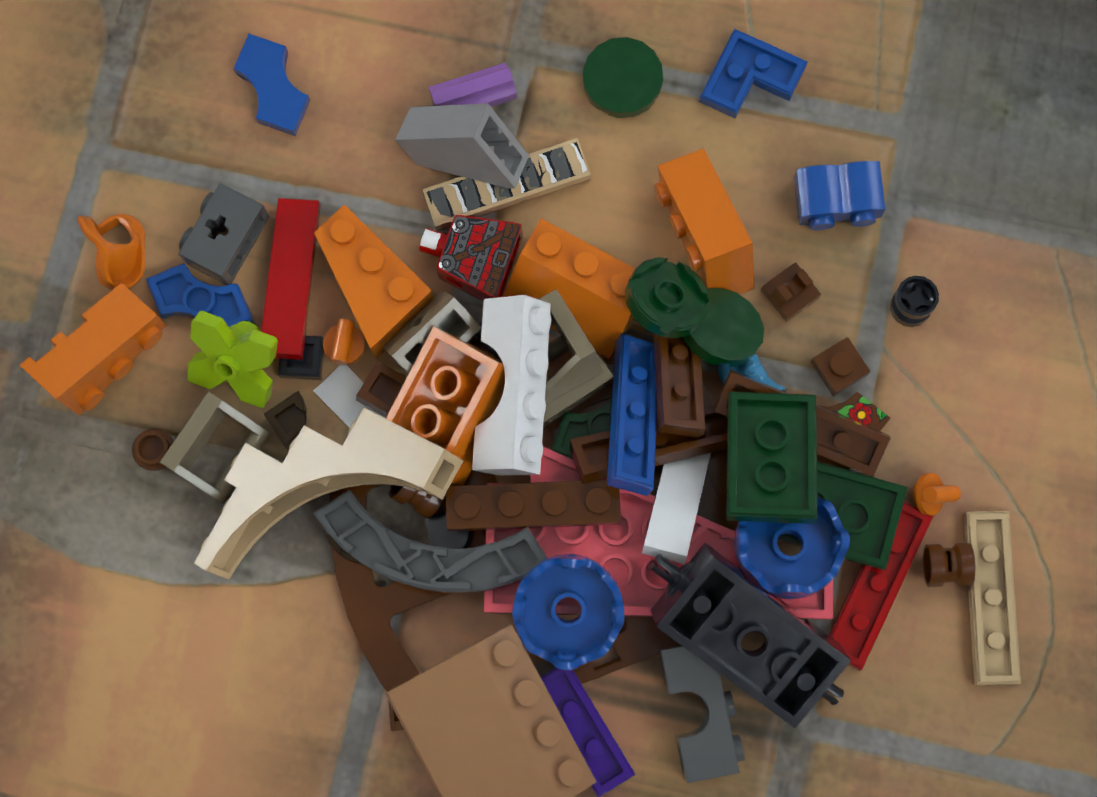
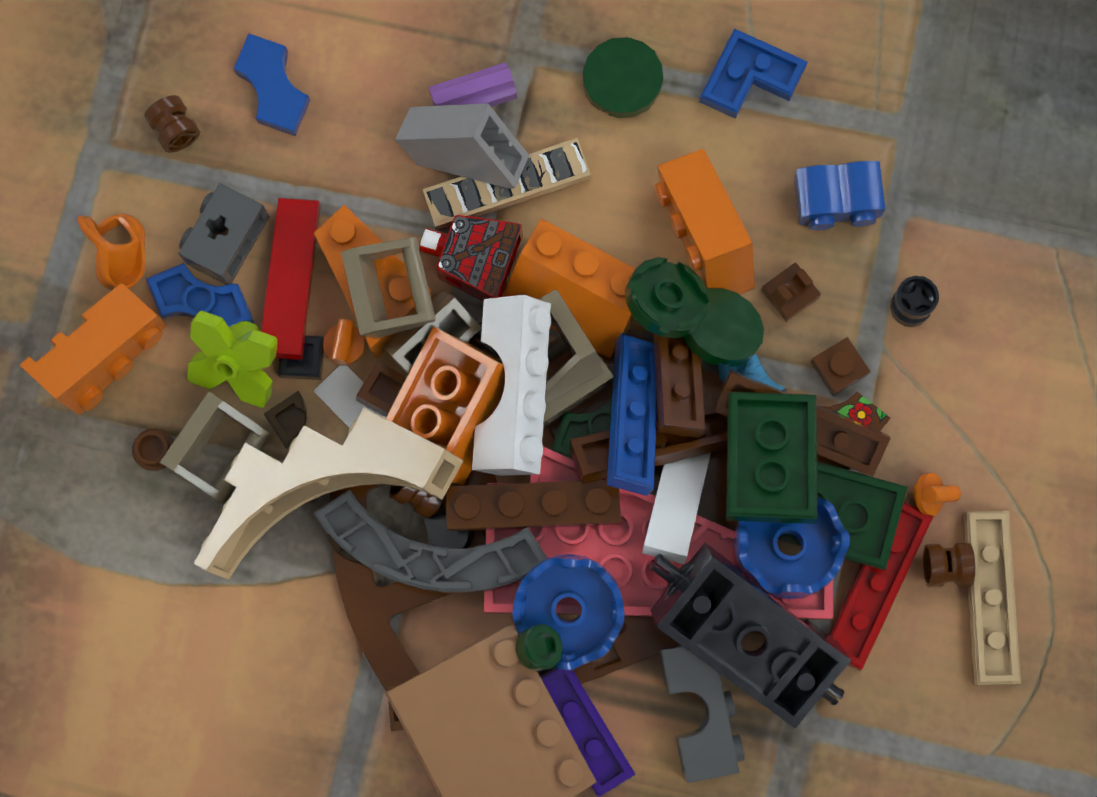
(173, 126): none -> reddish brown wheel
(367, 293): none -> dark tan tile
(539, 647): none -> dark green tile

